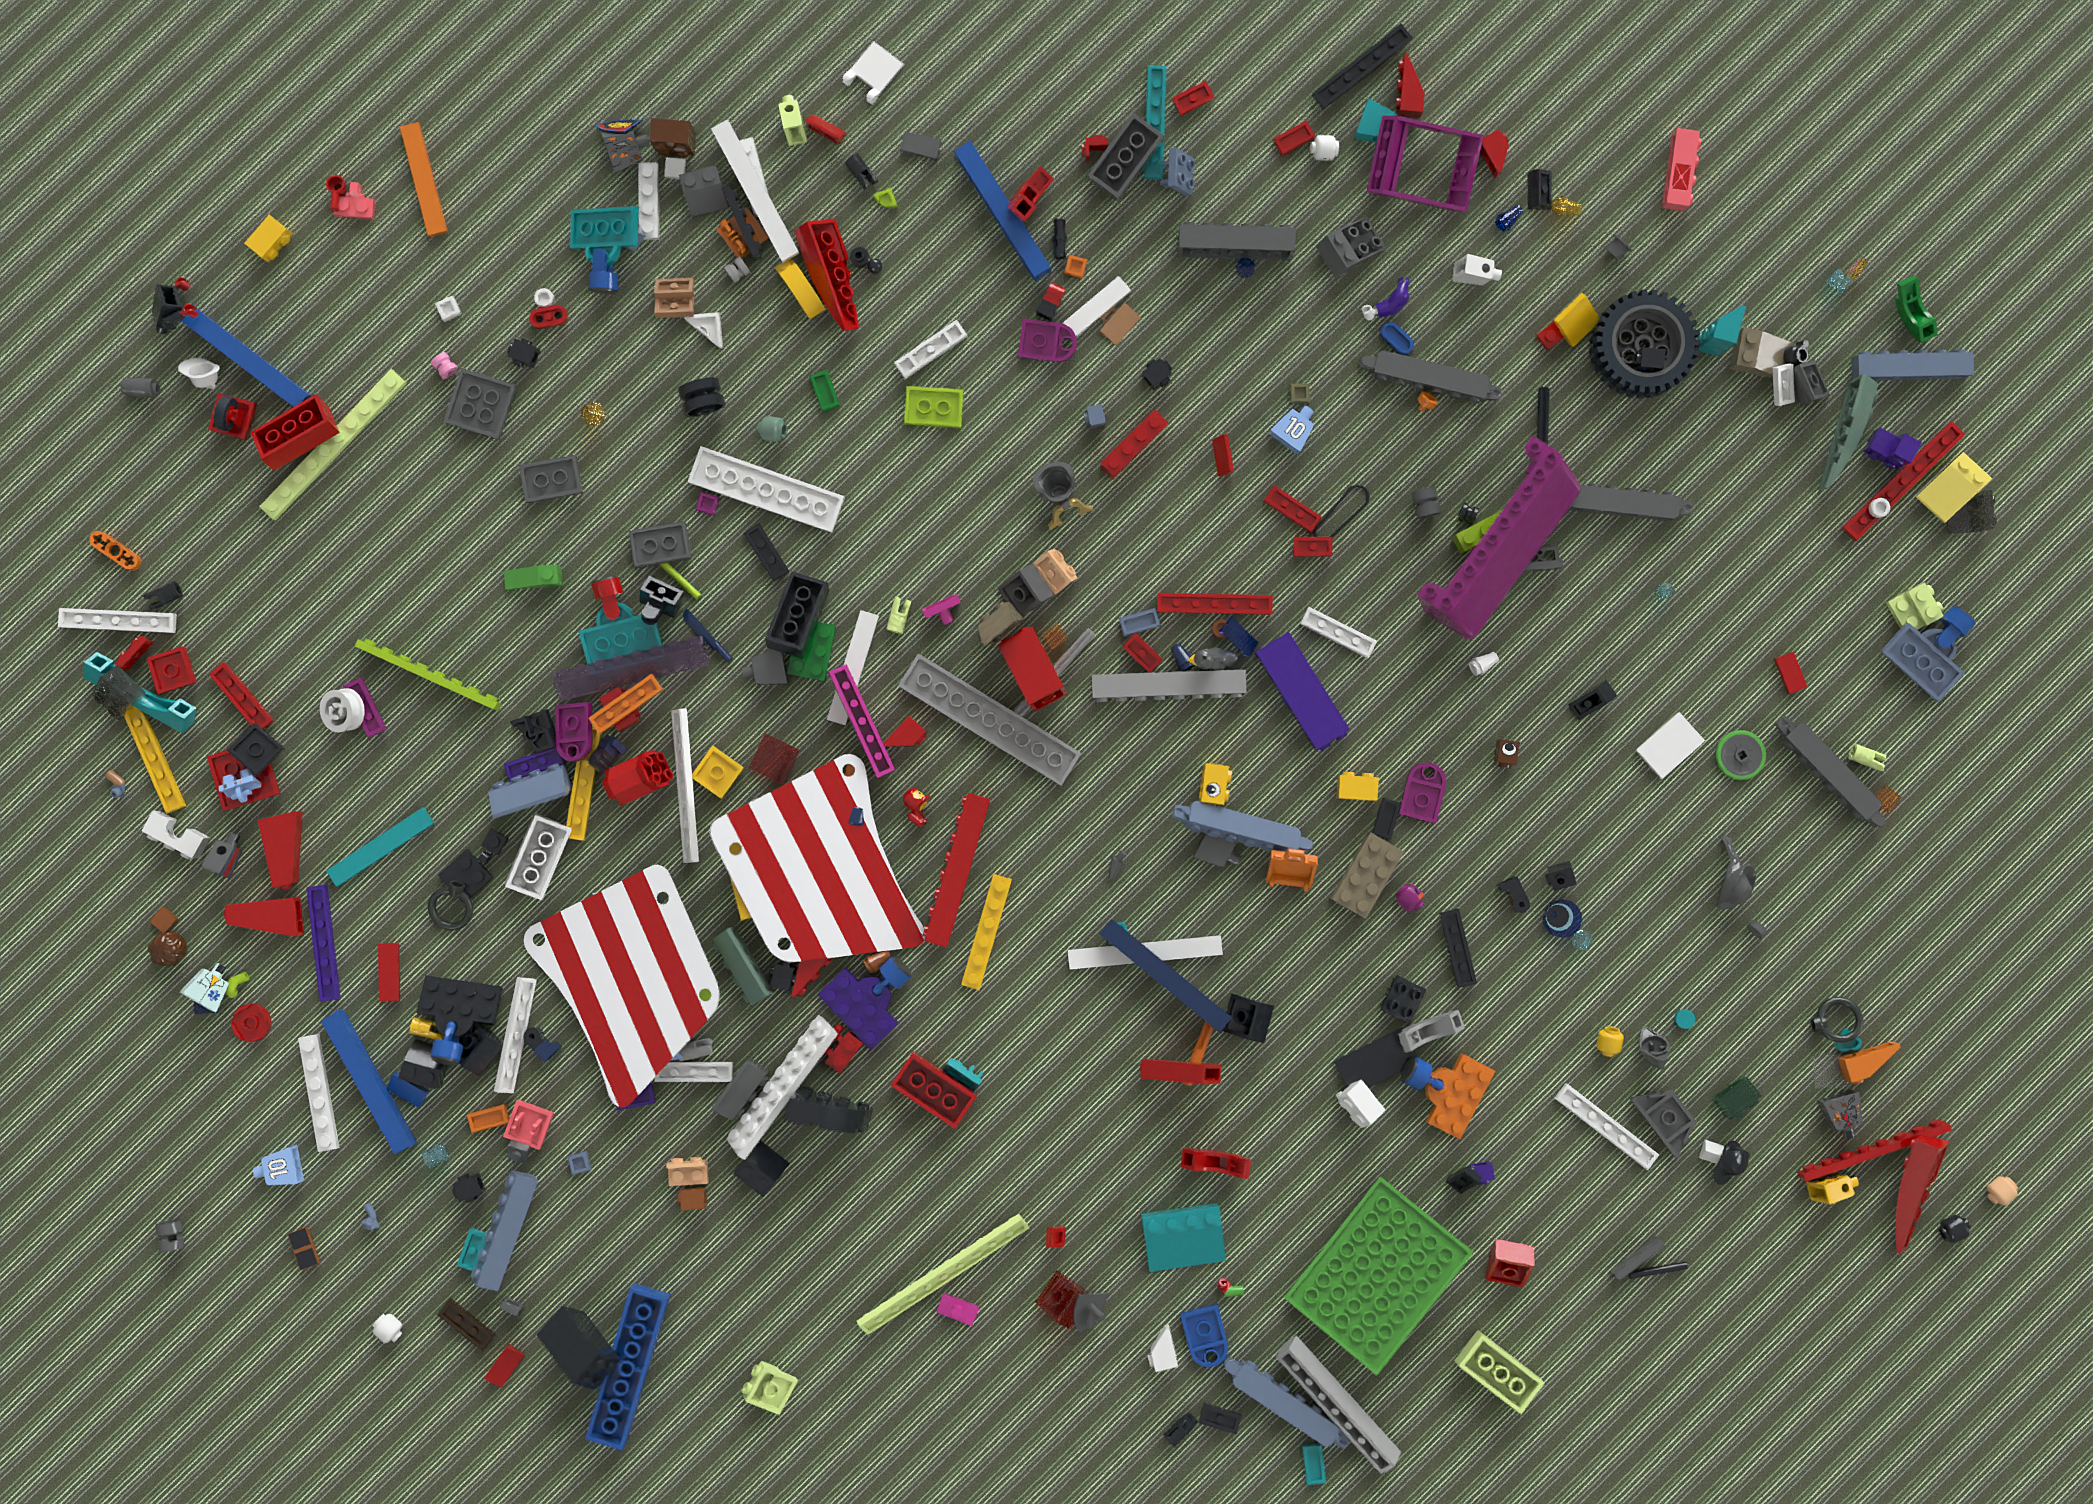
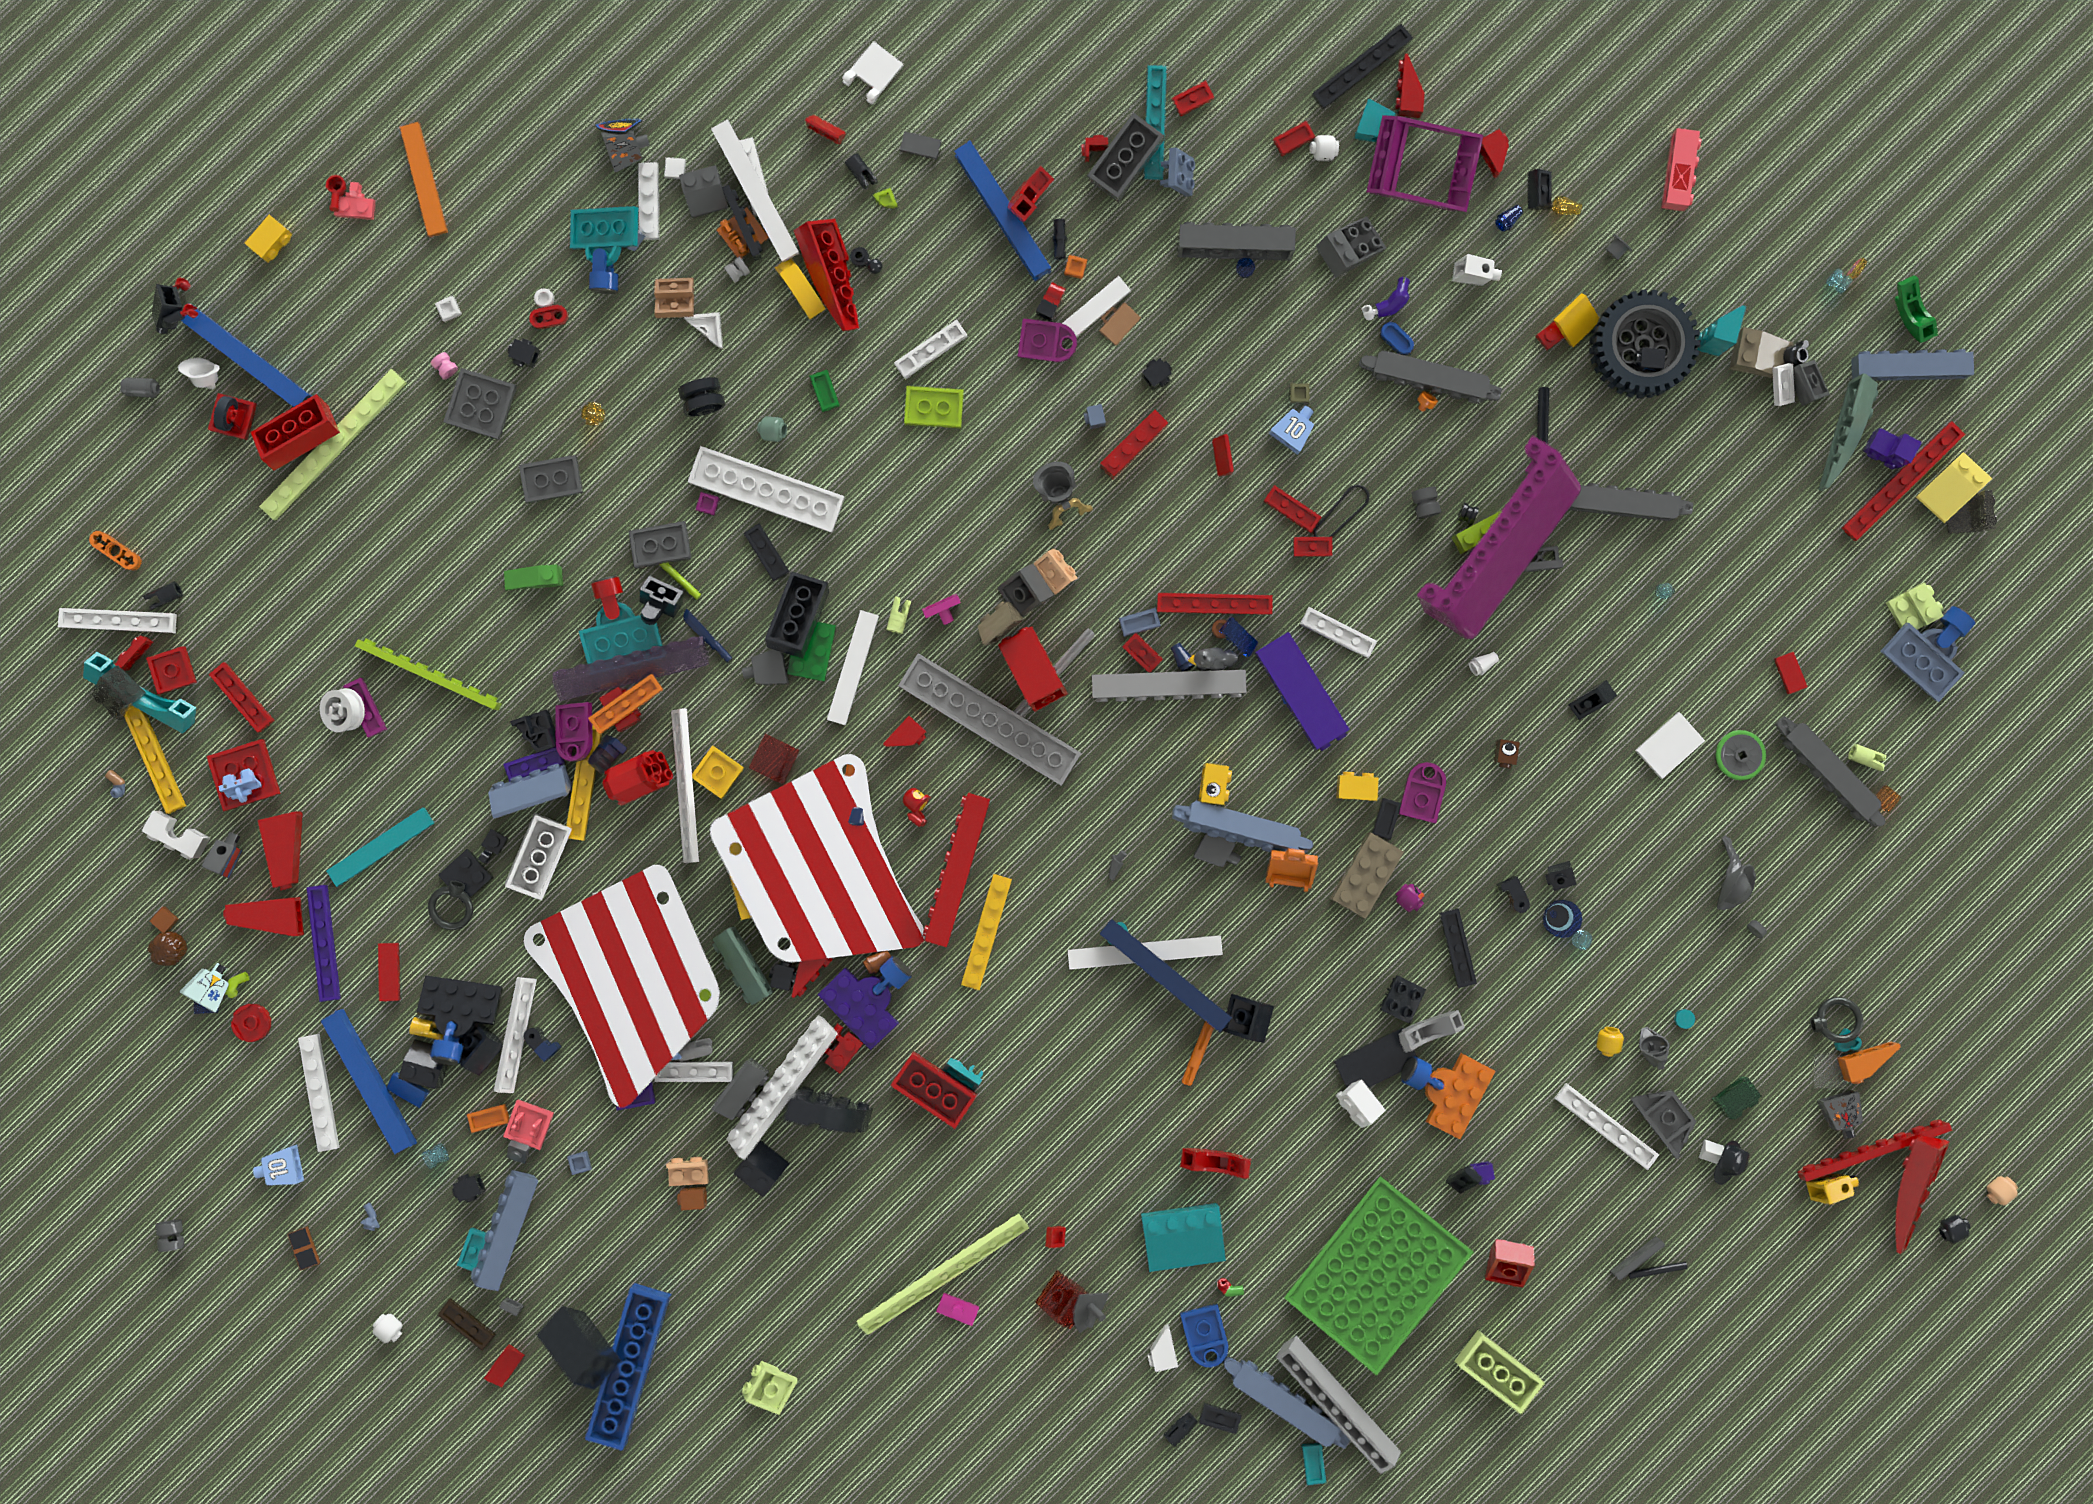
(256, 749): black plate -> none
(672, 137): reddish brown brick -> none
(792, 121): yellowish green torso -> none
(861, 721): dark pink brick -> none
(1054, 636): clear orange plate -> none
(1181, 1071): red slope -> none
(1879, 508): white tile -> none

